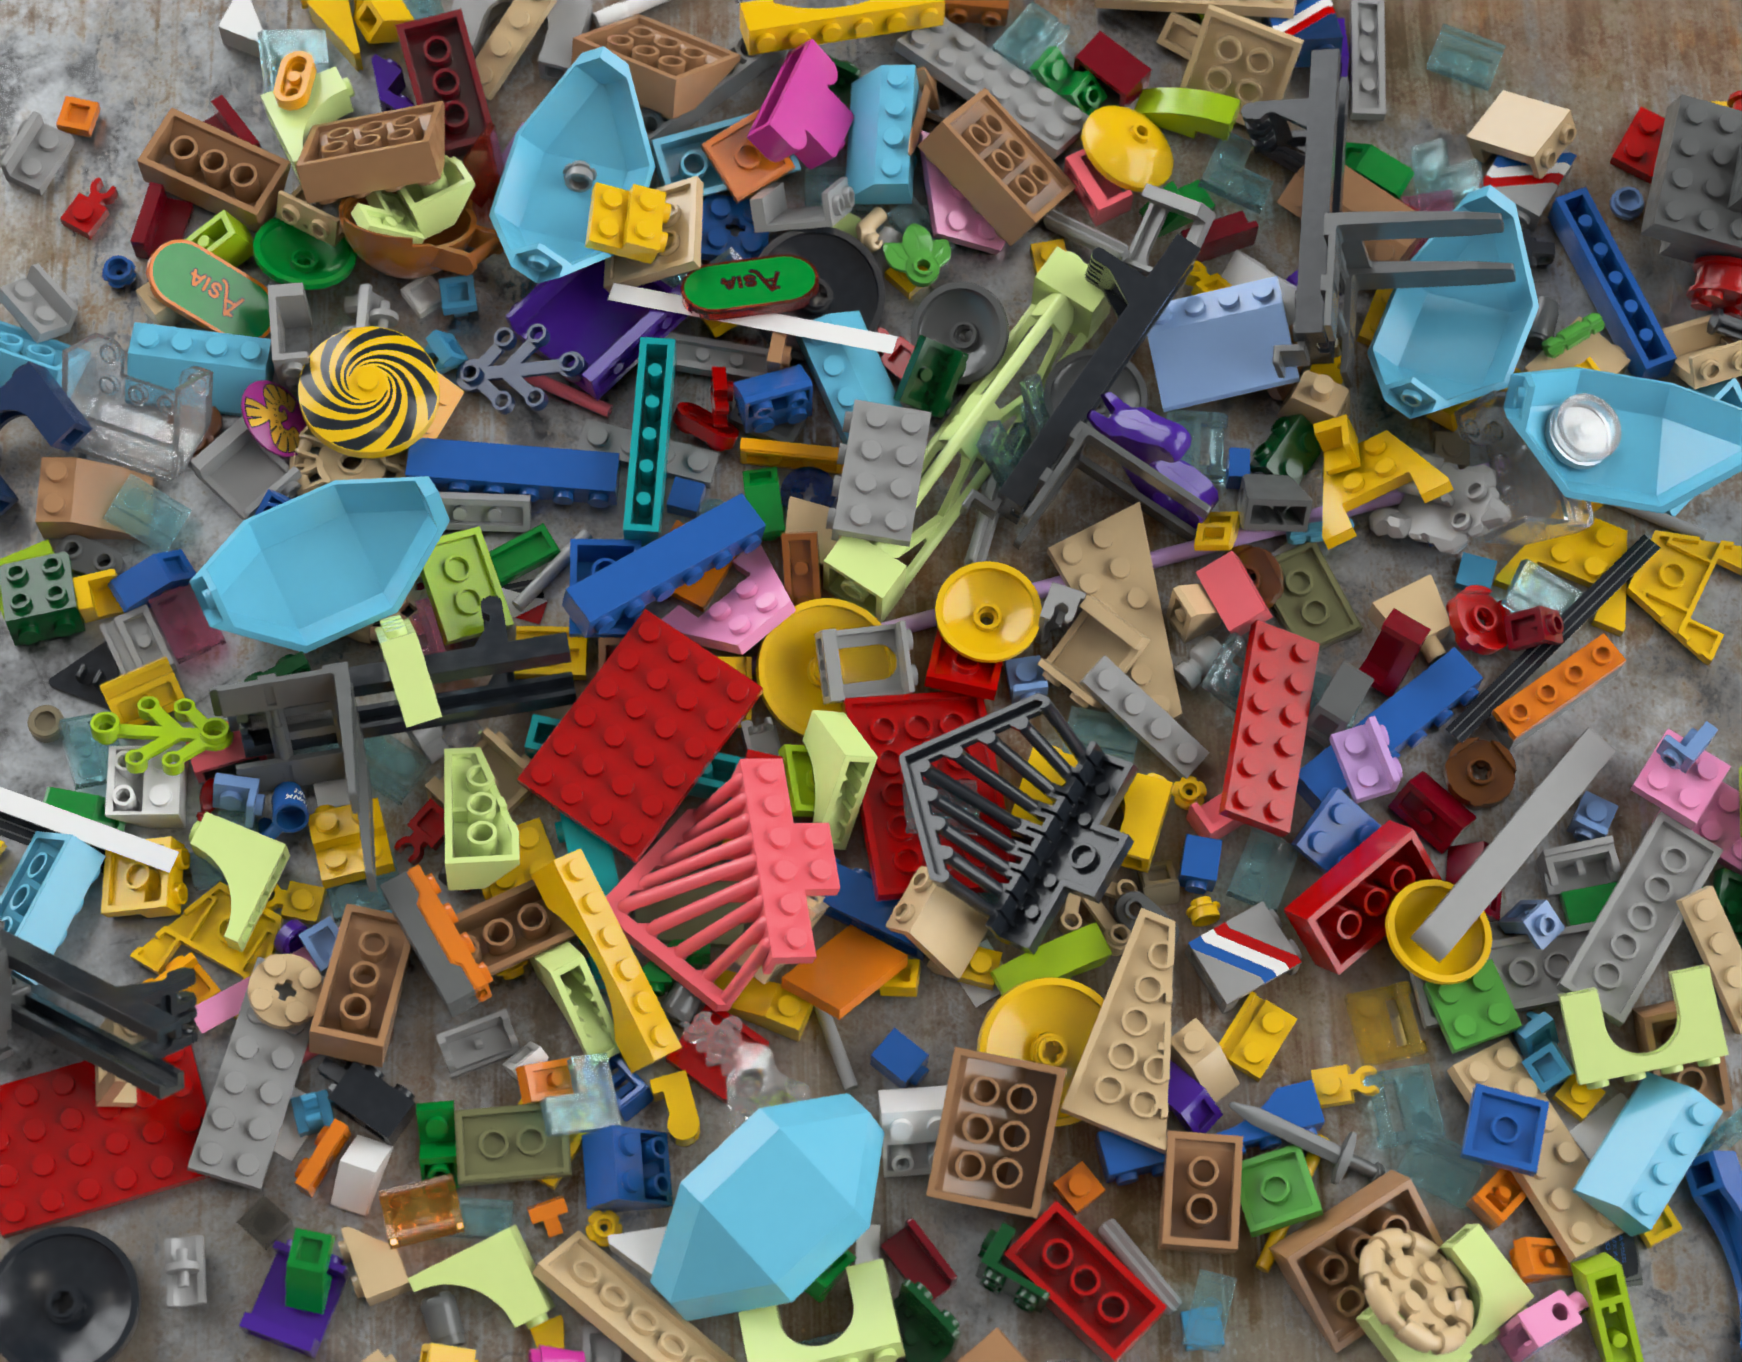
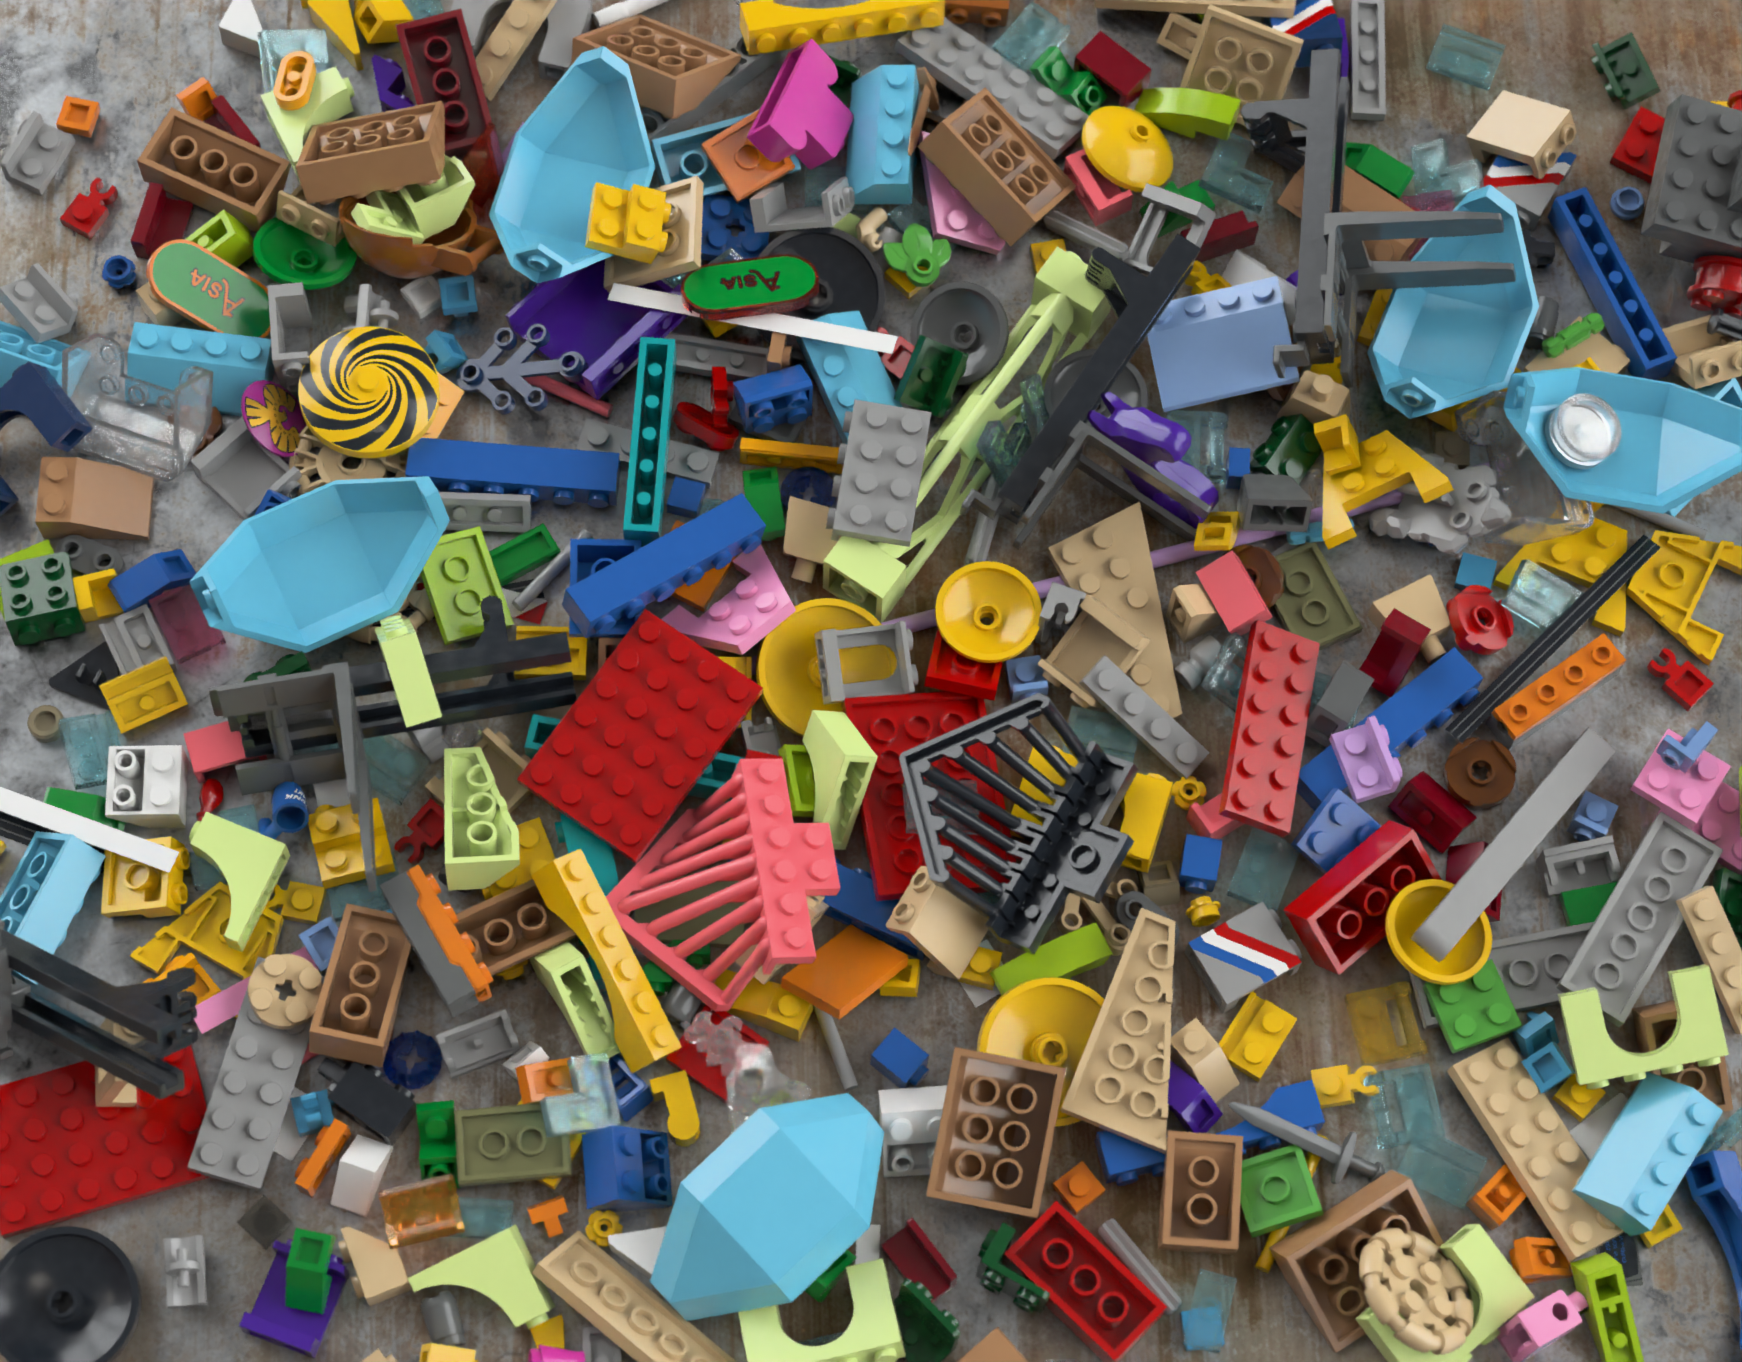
(147, 514): clear light blue plate -> none
(197, 99): none -> orange tile
(208, 734): lime plant -> none
(238, 794): medium blue bracket -> none
(287, 938): dark purple tile -> none
(422, 1072): none -> clear blue gear
(426, 624): clear pink plate -> none
(579, 176): light grey plate -> none
(801, 566): dark orange plate -> none
(1504, 1130): blue plate -> none
(1533, 628): dark red bracket -> none
(1535, 919): medium blue bracket -> none
(1626, 70): none -> dark green bracket
(1683, 682): none -> red plate

